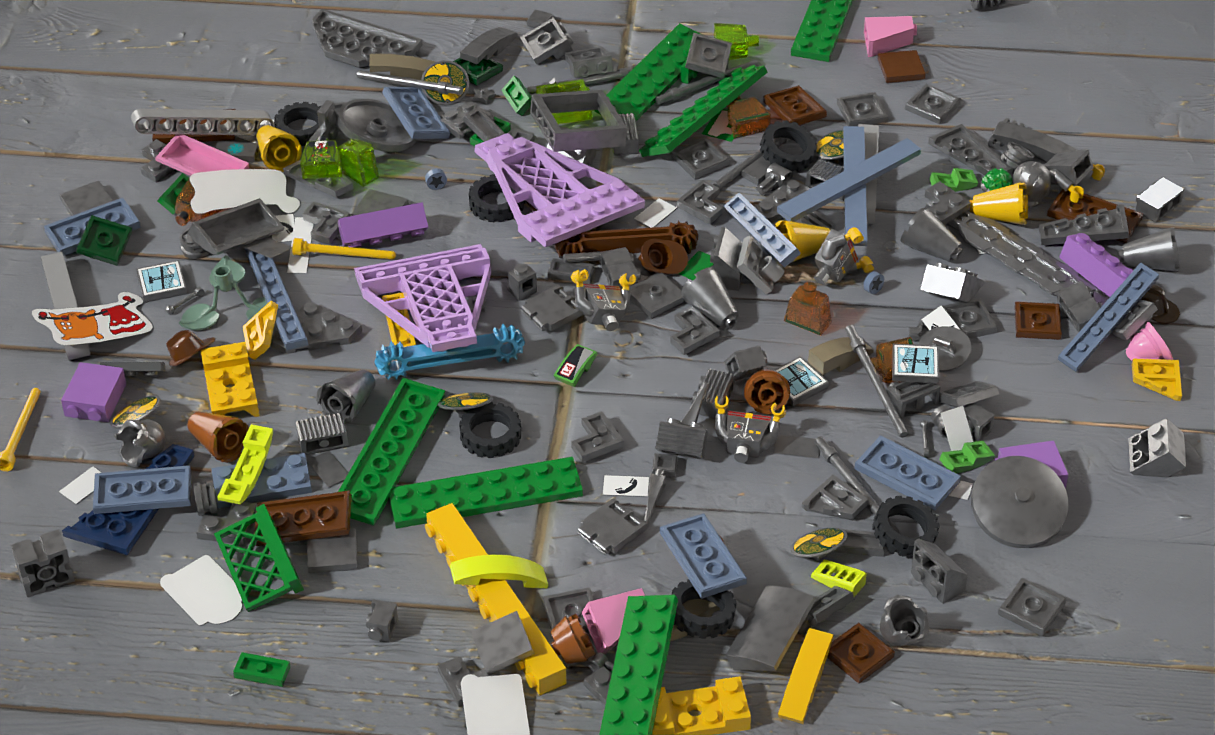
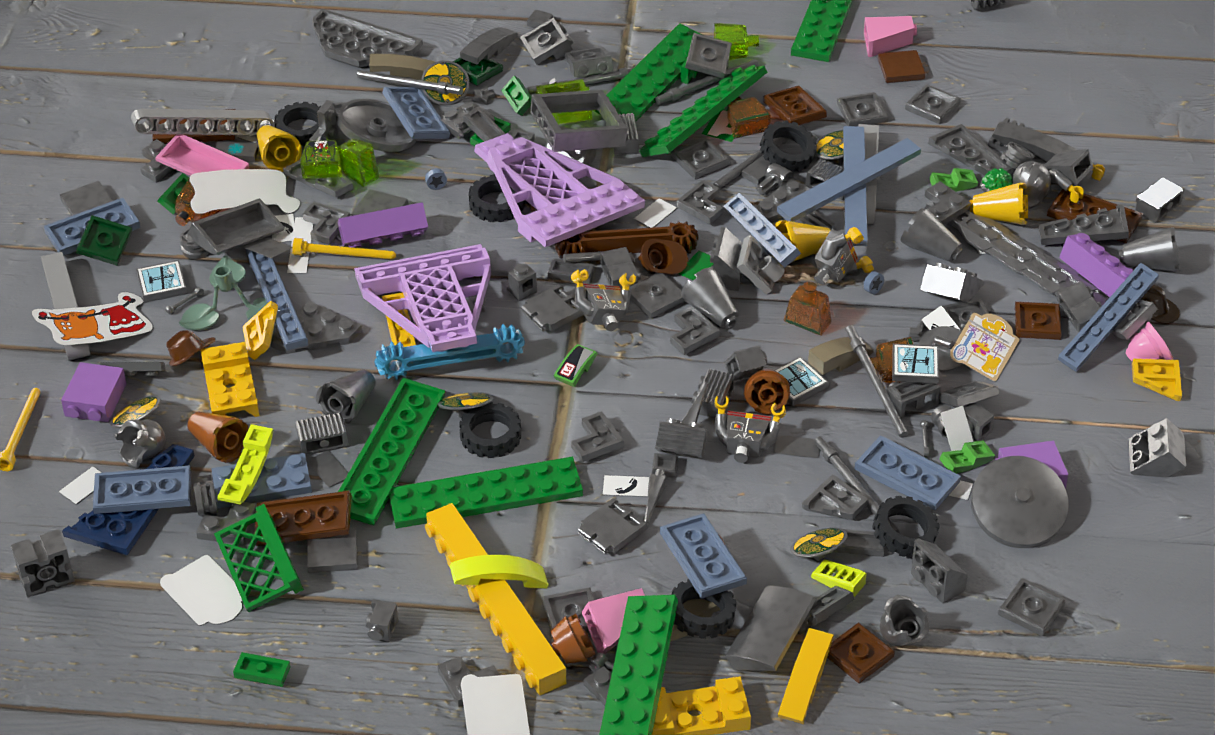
(502, 642): flat silver tile -> none
(985, 345): none -> sticker

